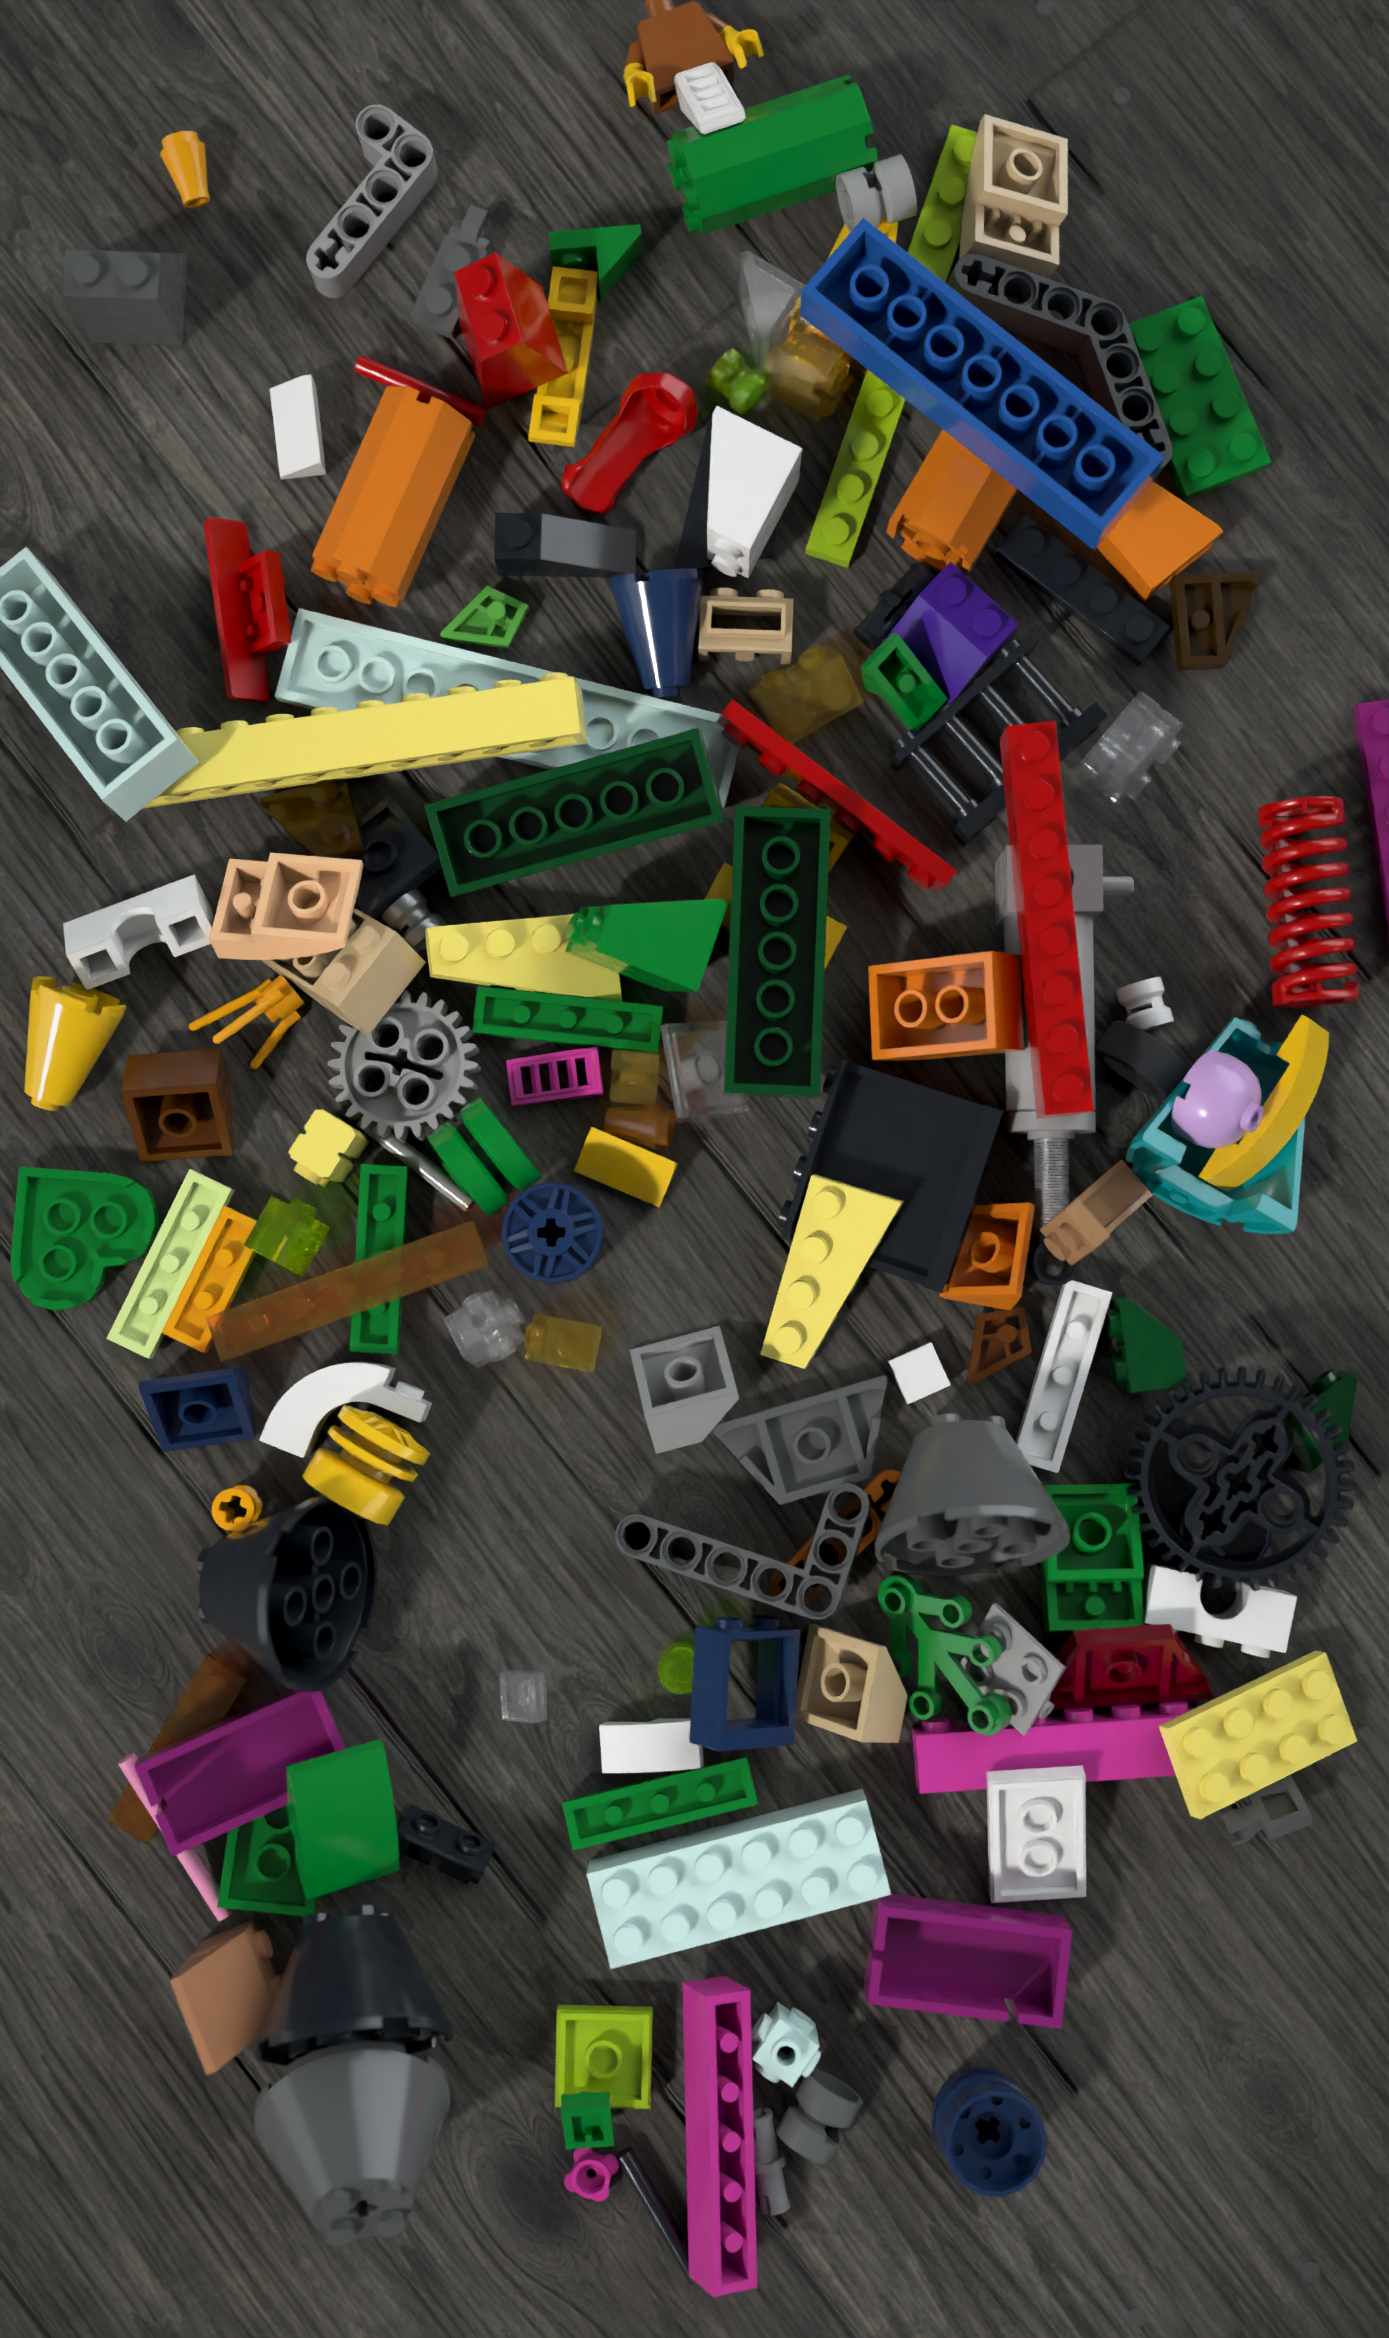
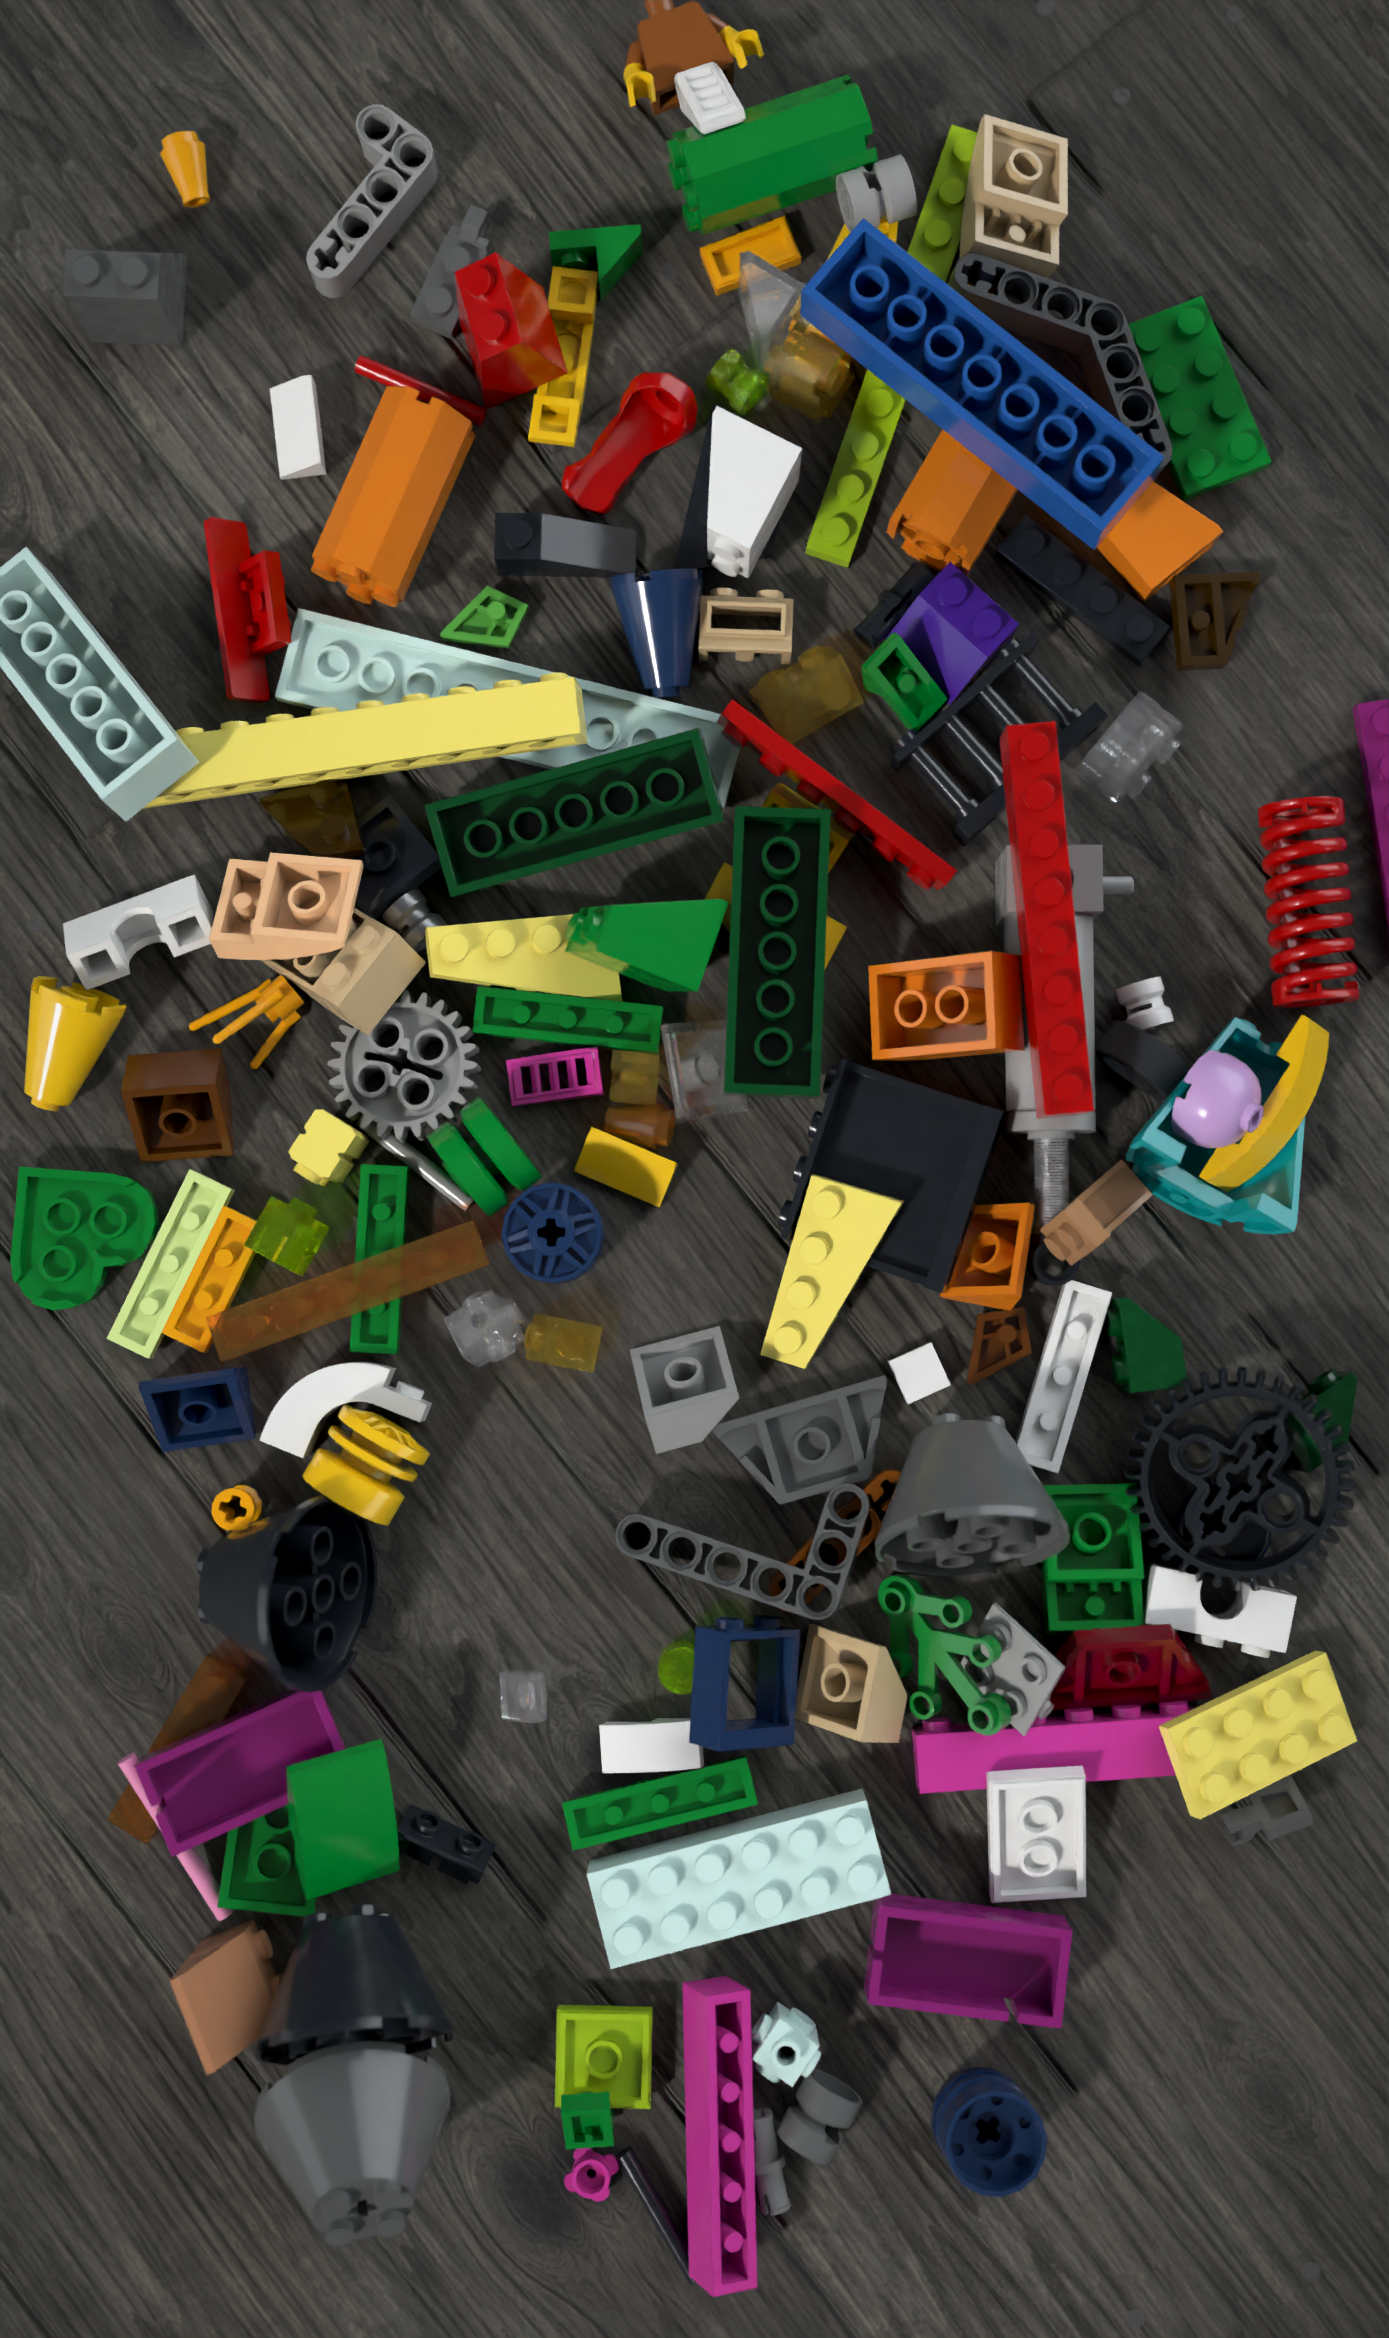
(769, 241): none -> light orange tile

